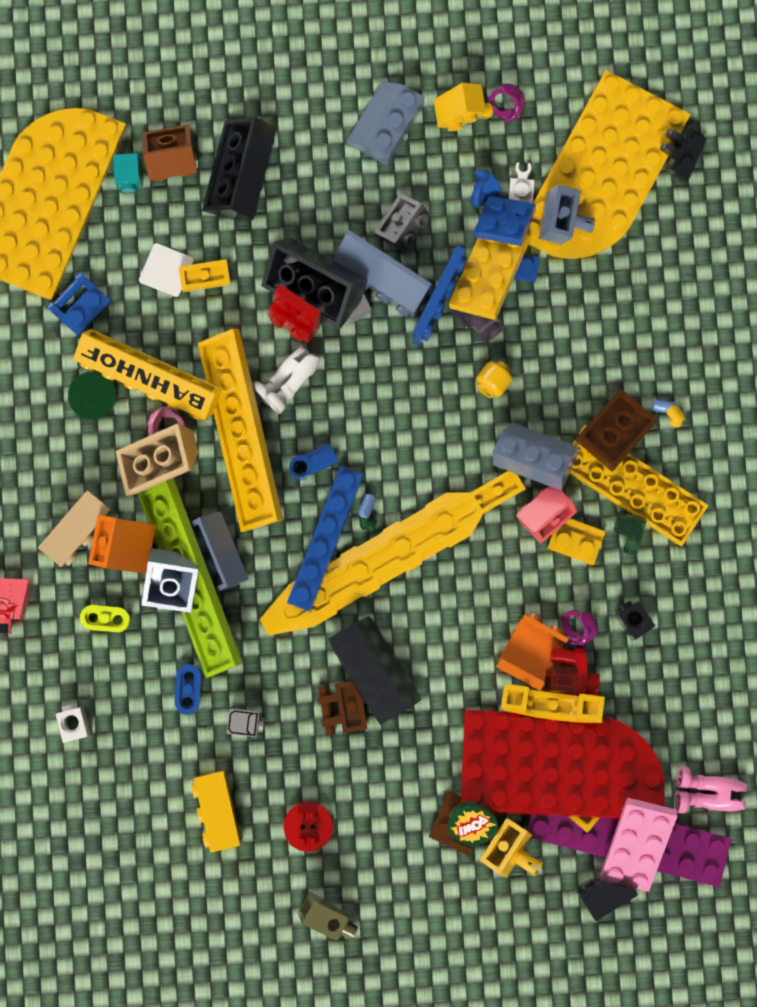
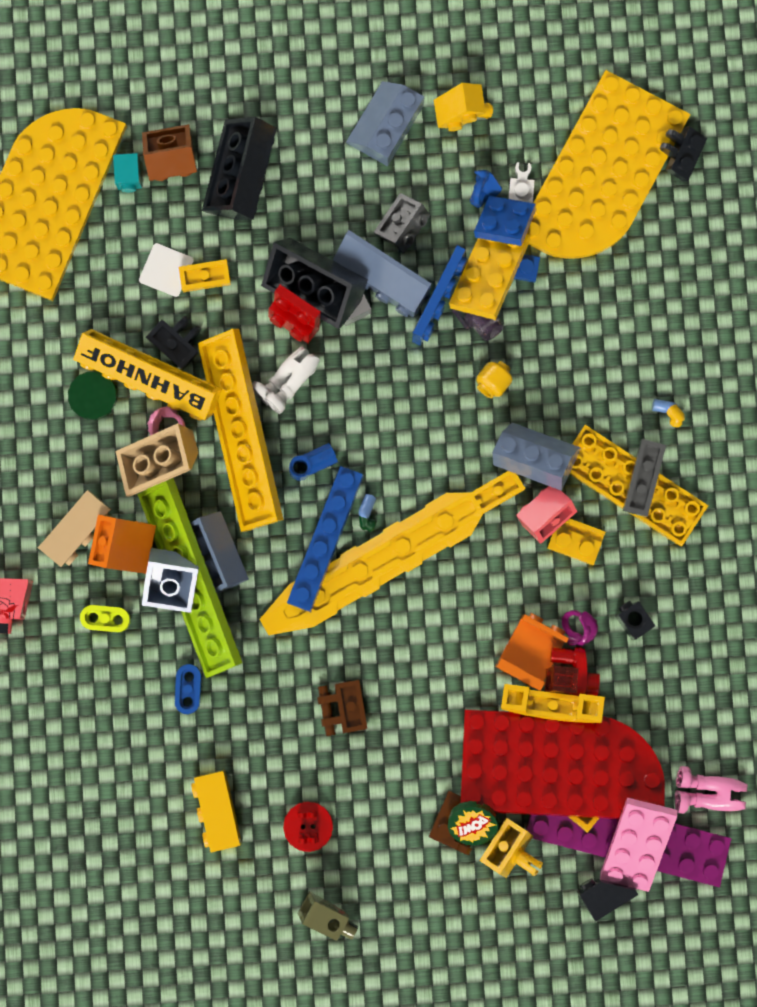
(67, 733): white brick -> none
(85, 309): blue plate -> none
(173, 344): none -> black hinge
(244, 722): light grey brick -> none
(374, 670): black slope -> none
(518, 98): magenta piece -> none
(561, 216): sand blue brick -> none
(616, 430): reddish brown plate -> none
(633, 527): clear green piece -> none
(644, 478): none -> dark grey plate

